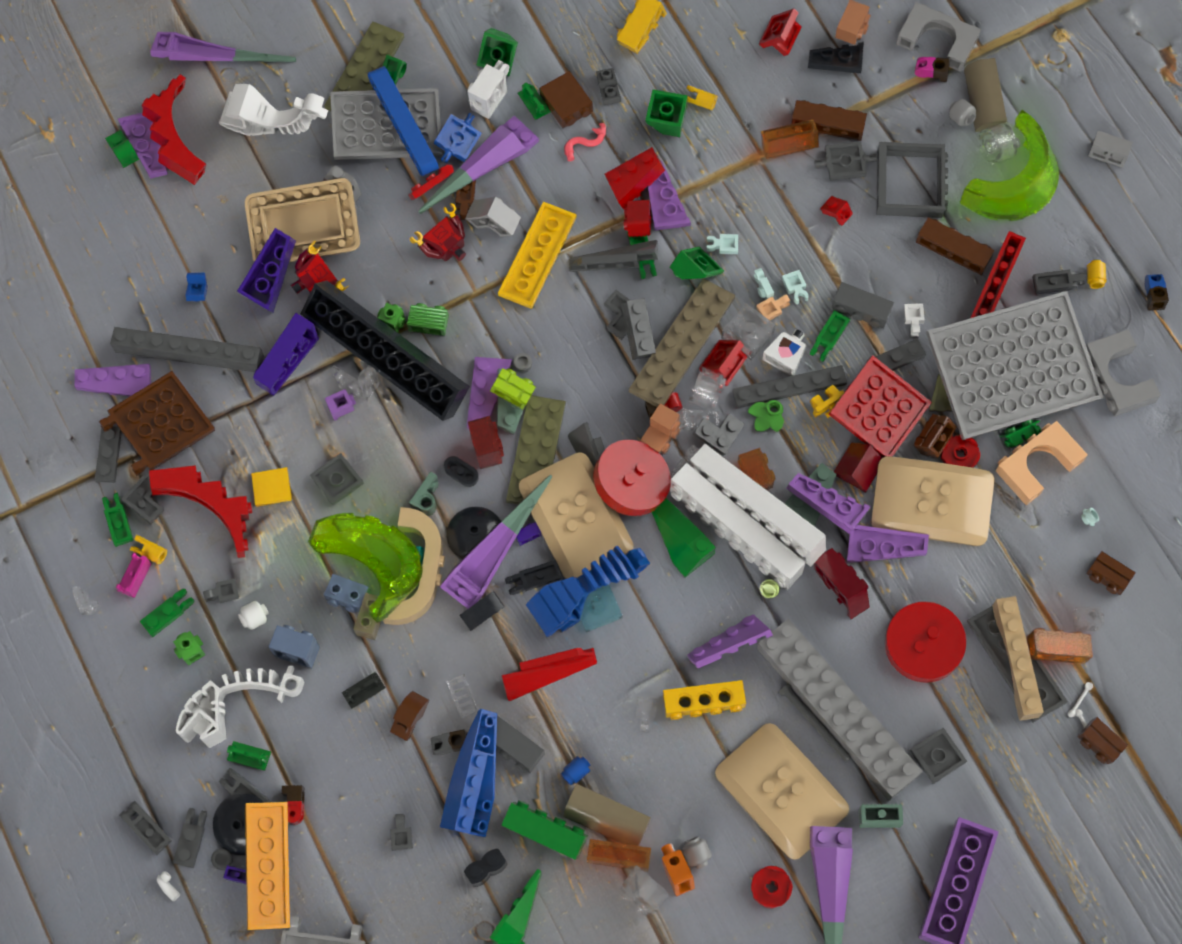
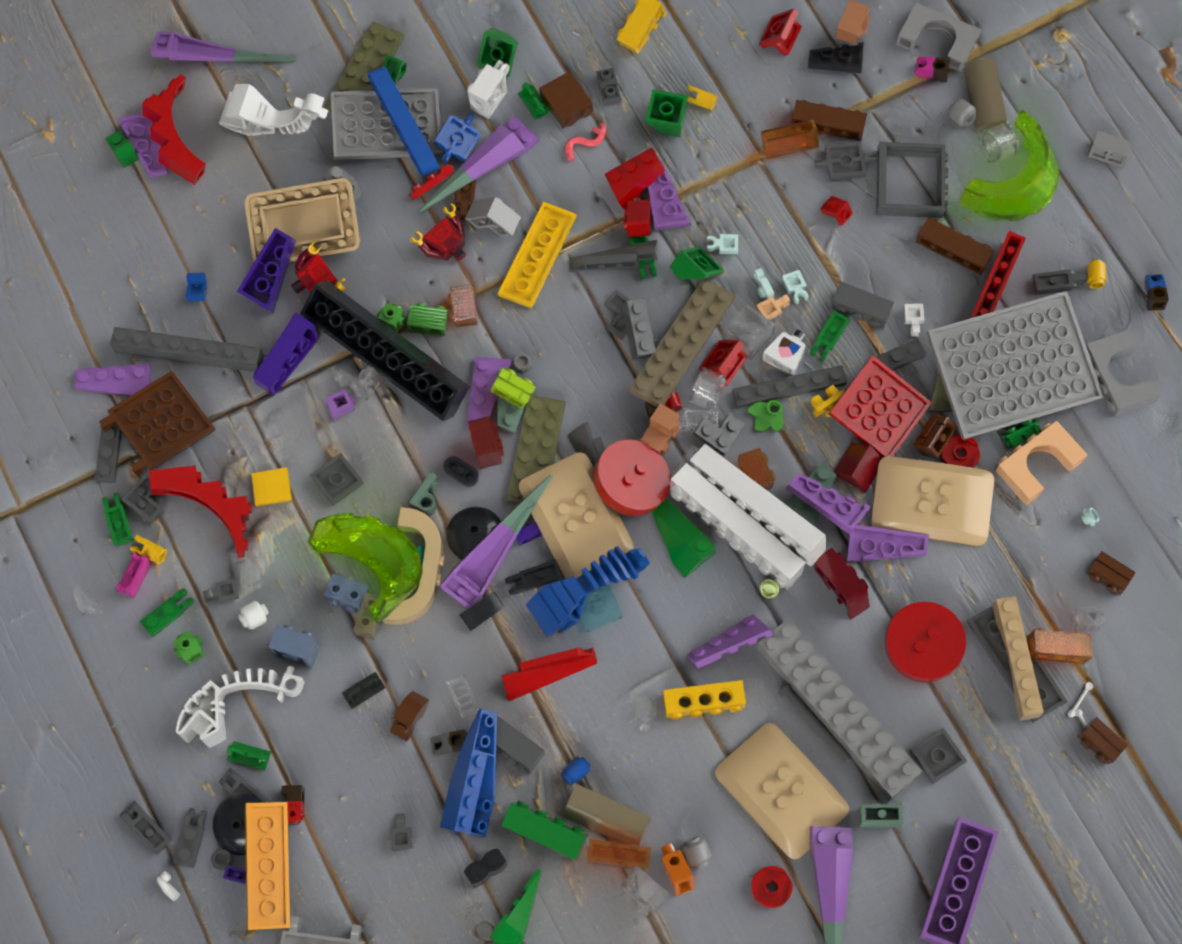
(463, 306): none -> clear orange brick

